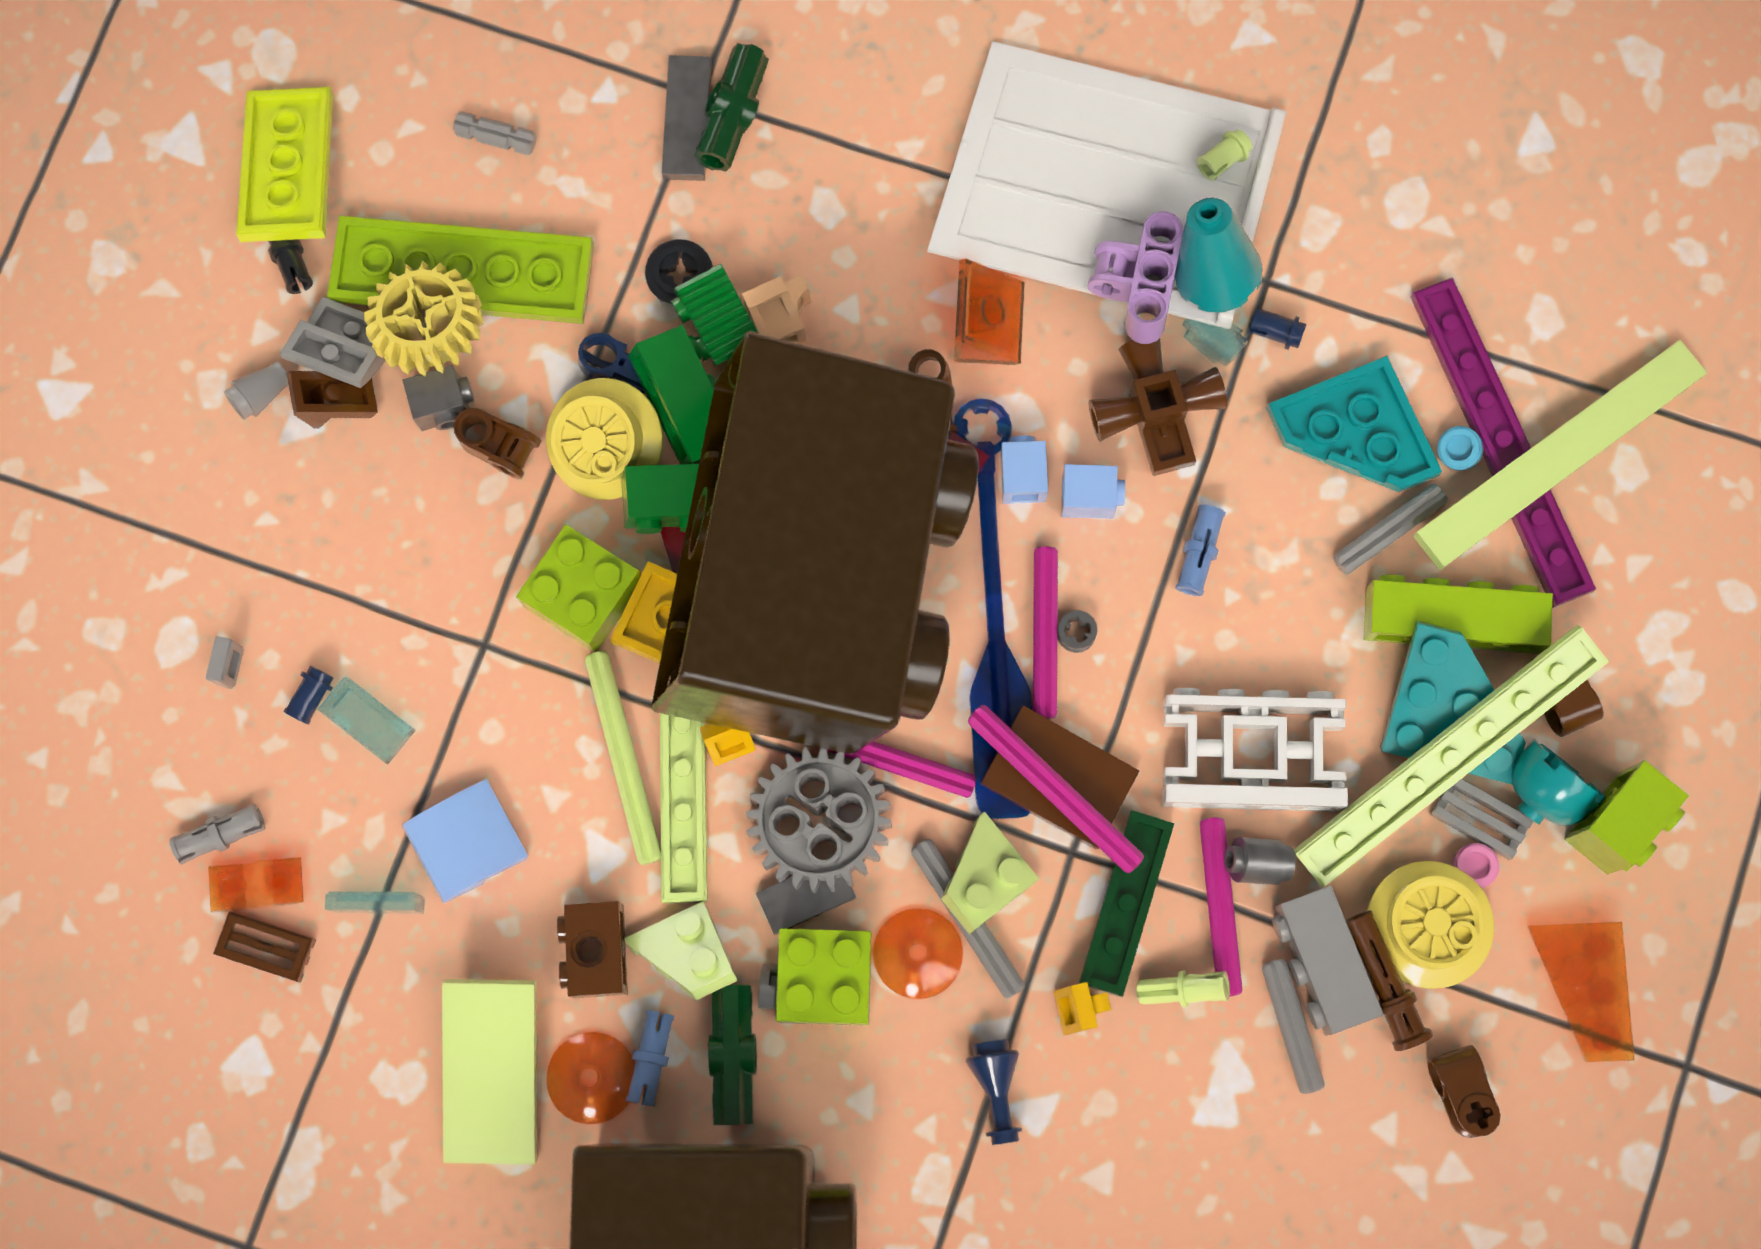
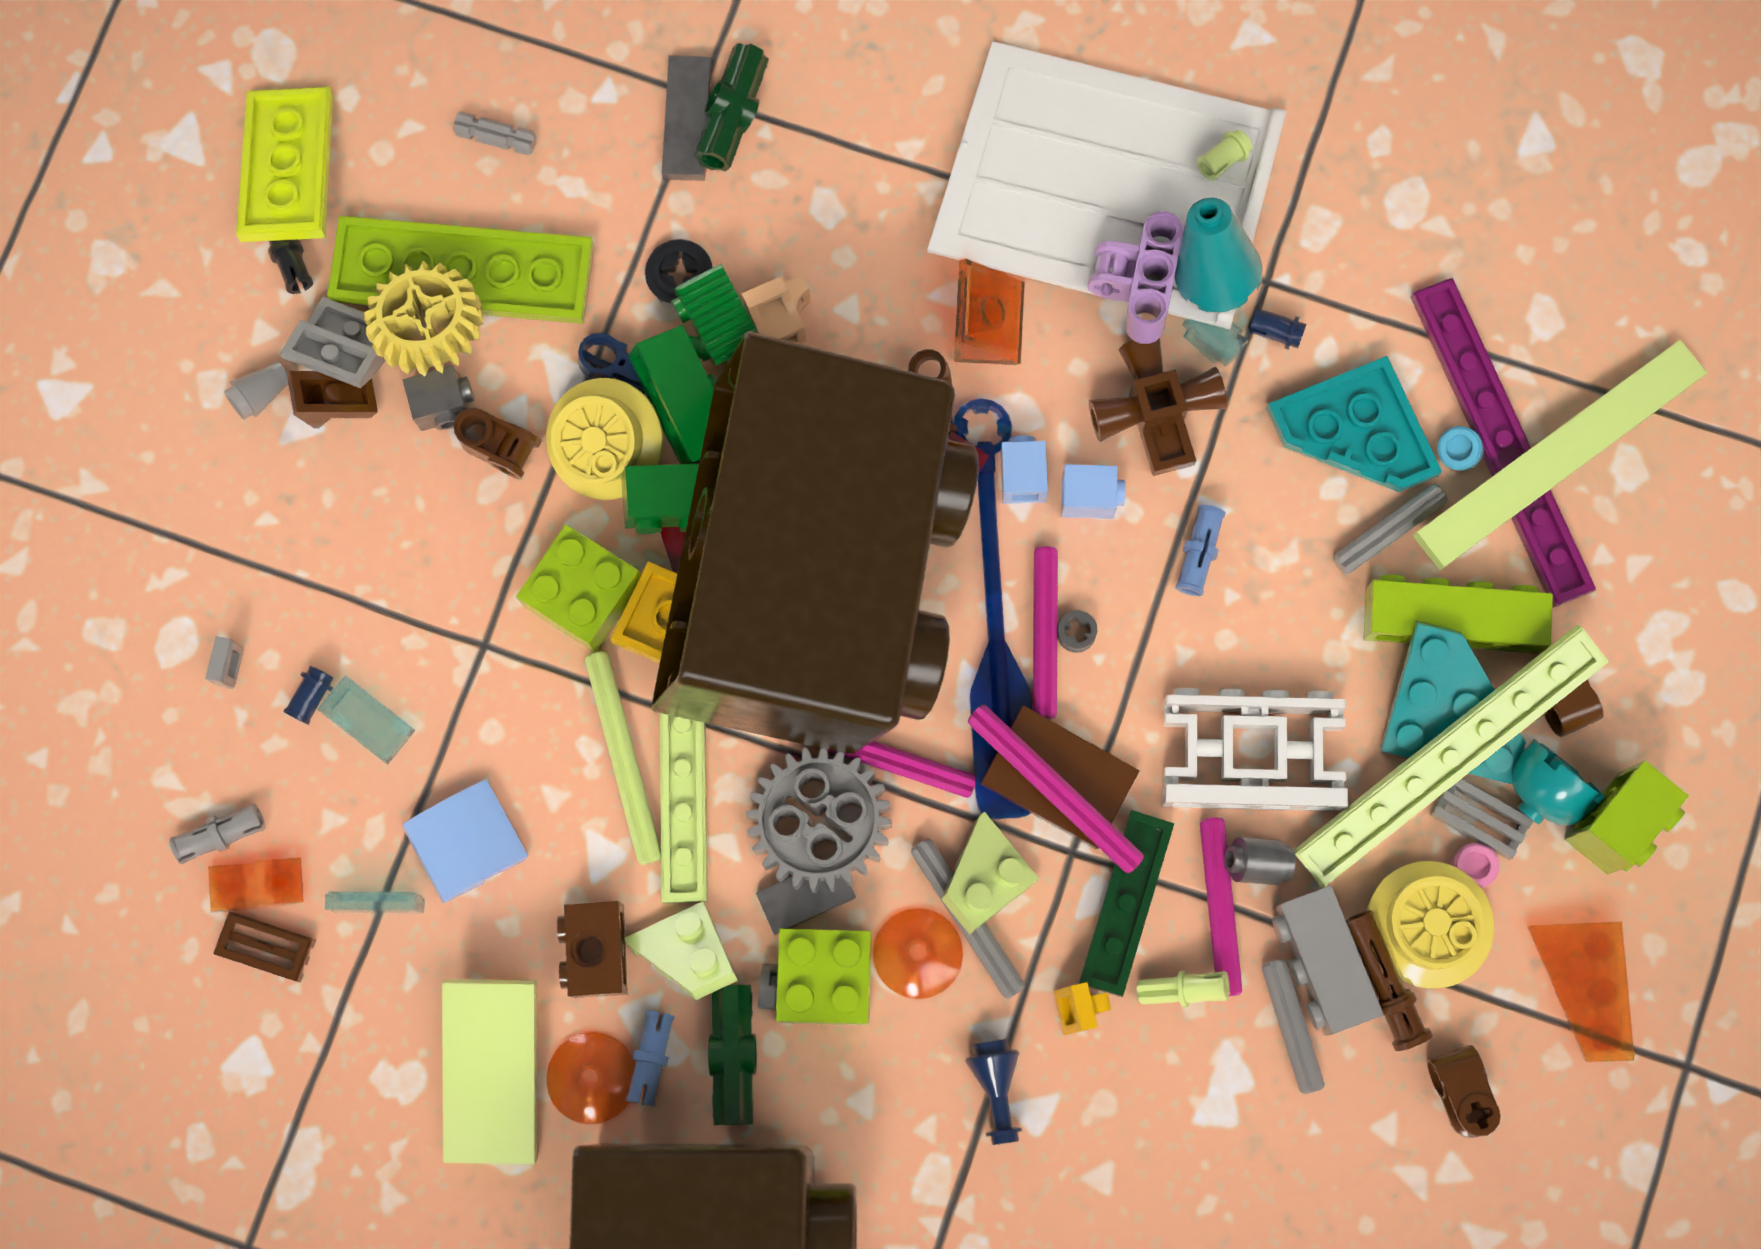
(726, 743): yellow tile -> none

